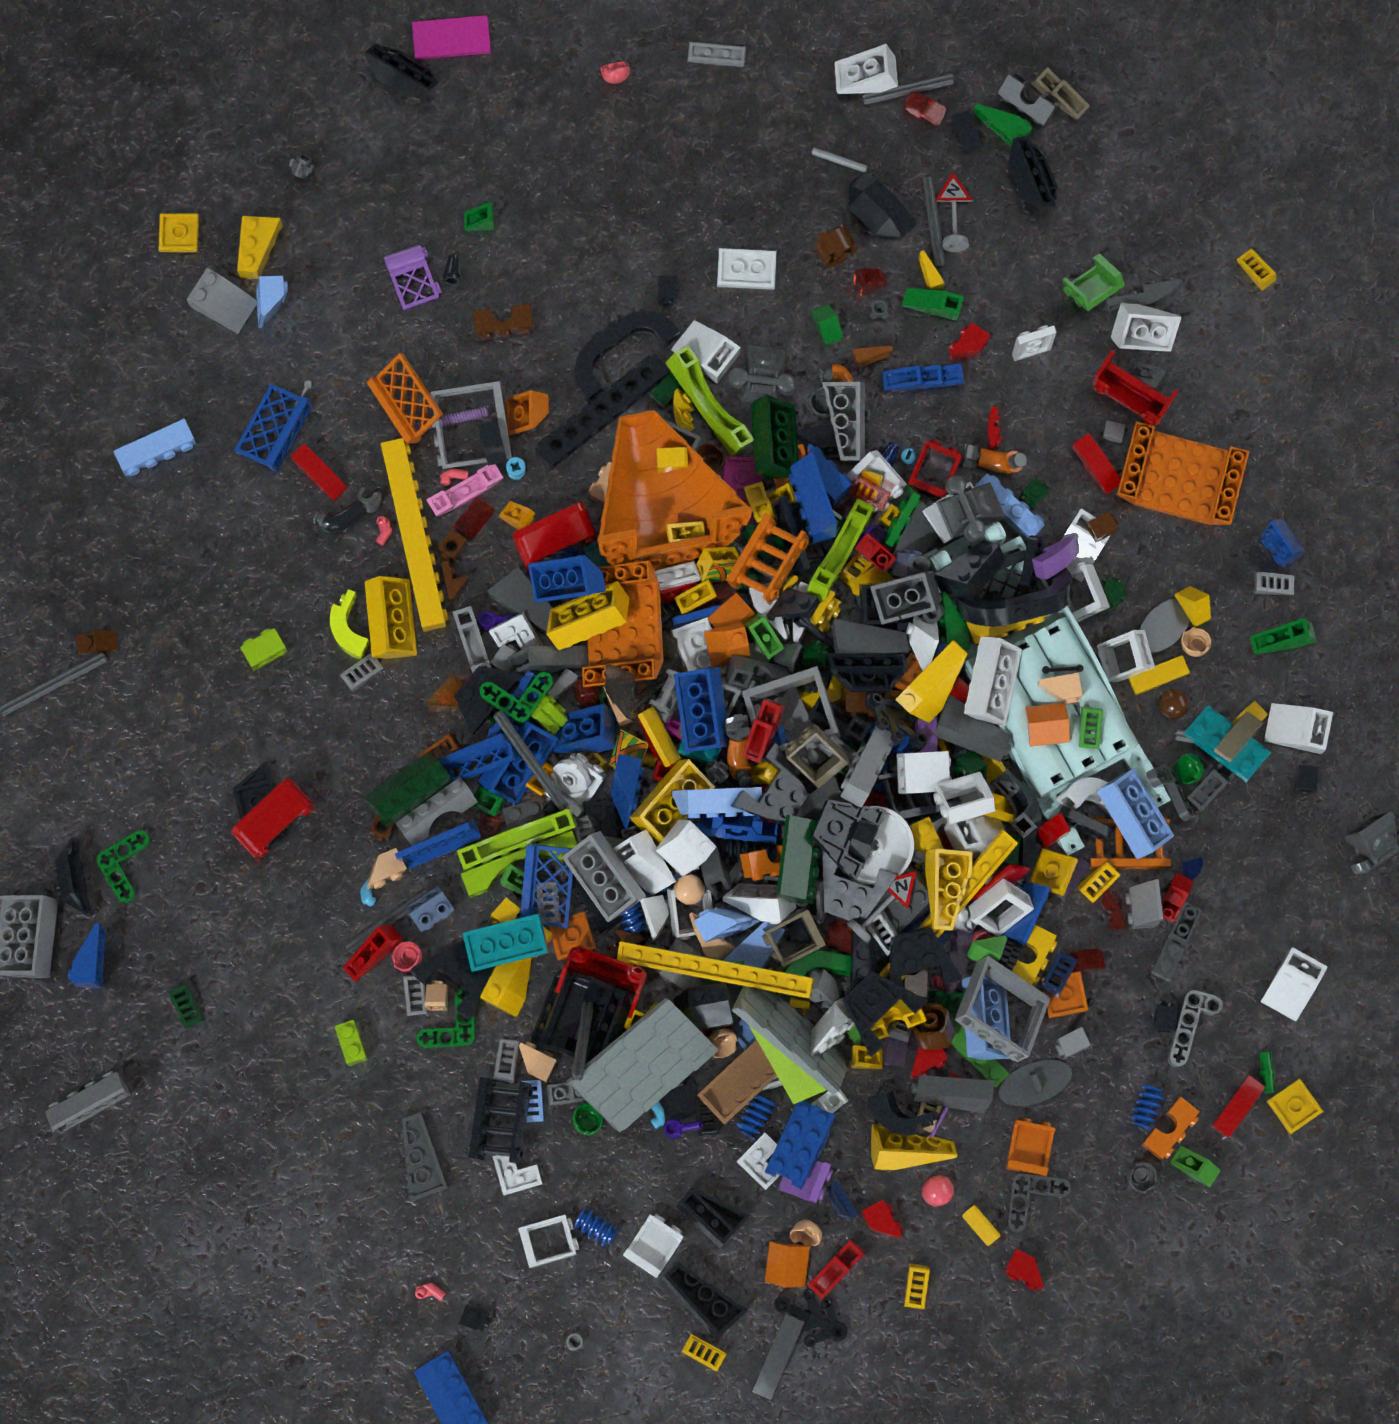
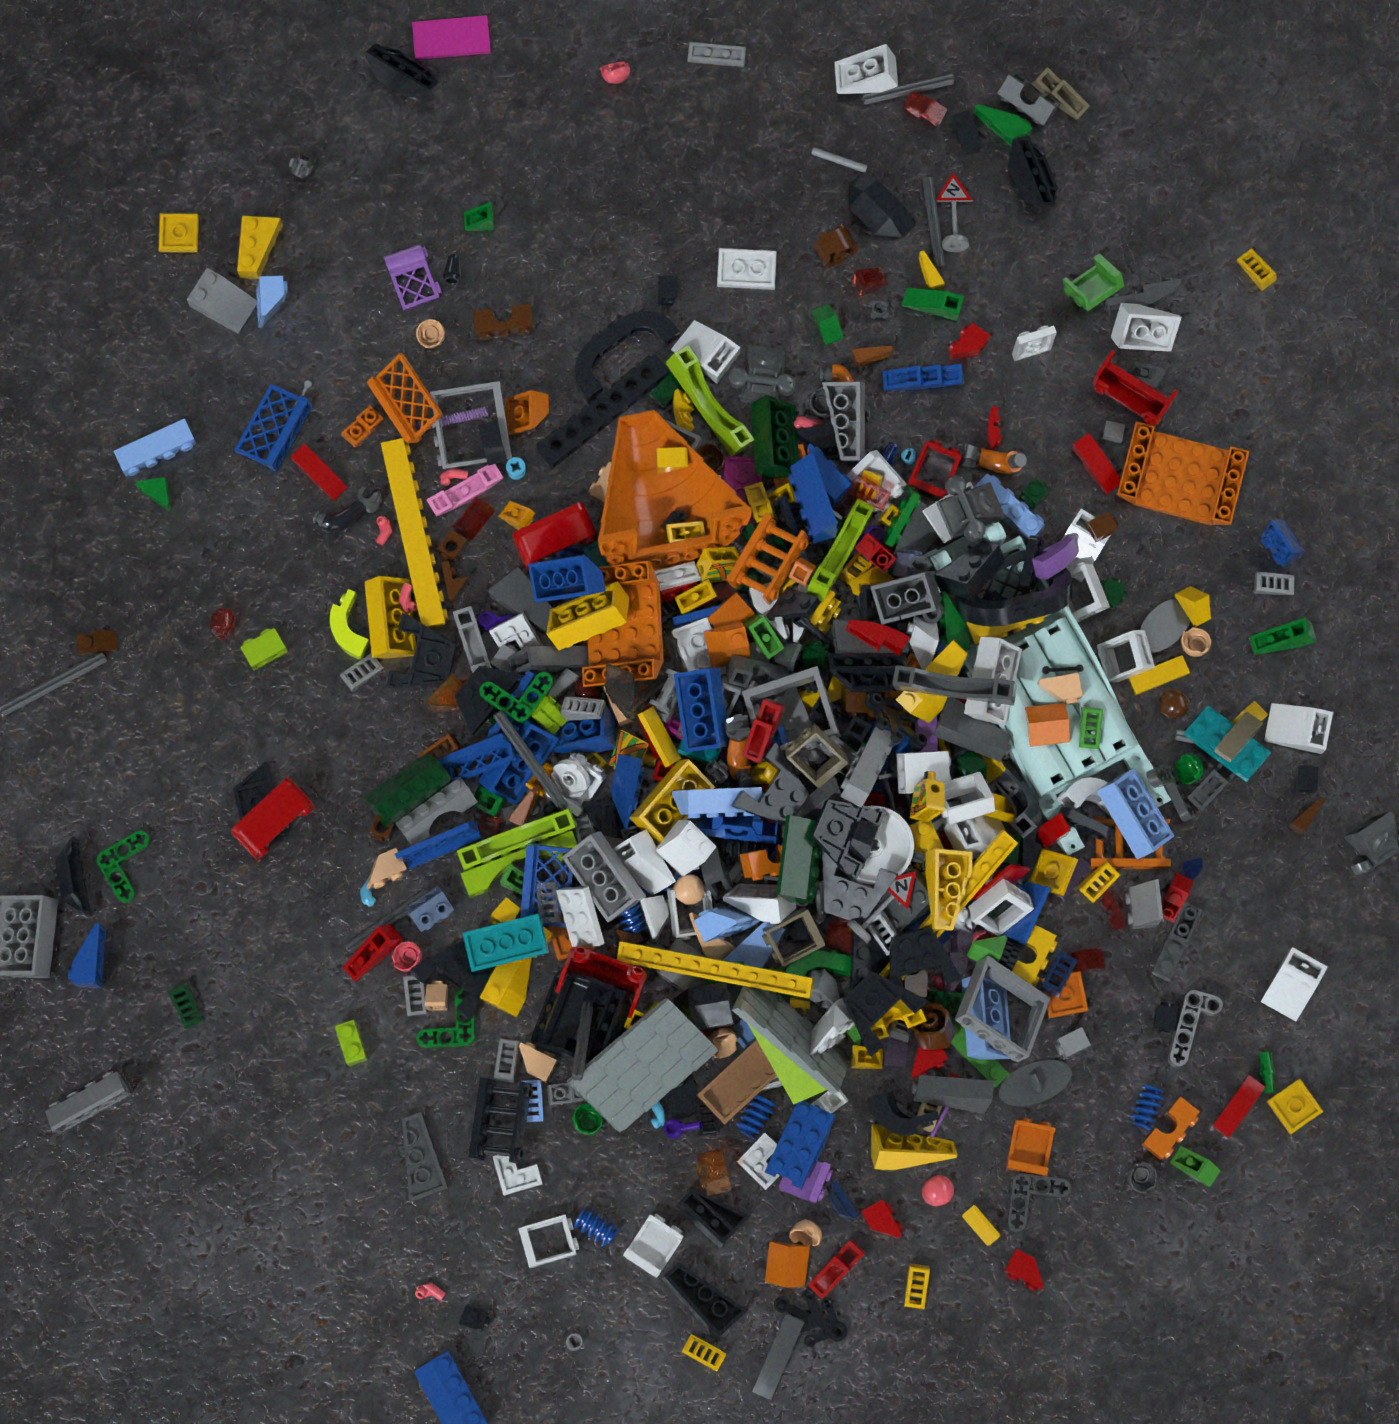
(157, 490): none -> green slope
(223, 623): none -> clear red head
(362, 427): none -> orange slope
(405, 599): none -> coral arm
(430, 333): none -> light nougat hair
(431, 657): none -> black wing
(524, 809): none -> dark orange slope
(571, 705): none -> light grey slope
(580, 916): none -> white plate
(675, 517): none -> black arm
(713, 1172): none -> clear orange brick
(802, 571): none -> orange slope
(806, 422): none -> coral arm
(878, 635): none -> red slope
(928, 798): none -> yellow torso
(932, 683): none -> dark grey arch
(1302, 822): none -> reddish brown slope

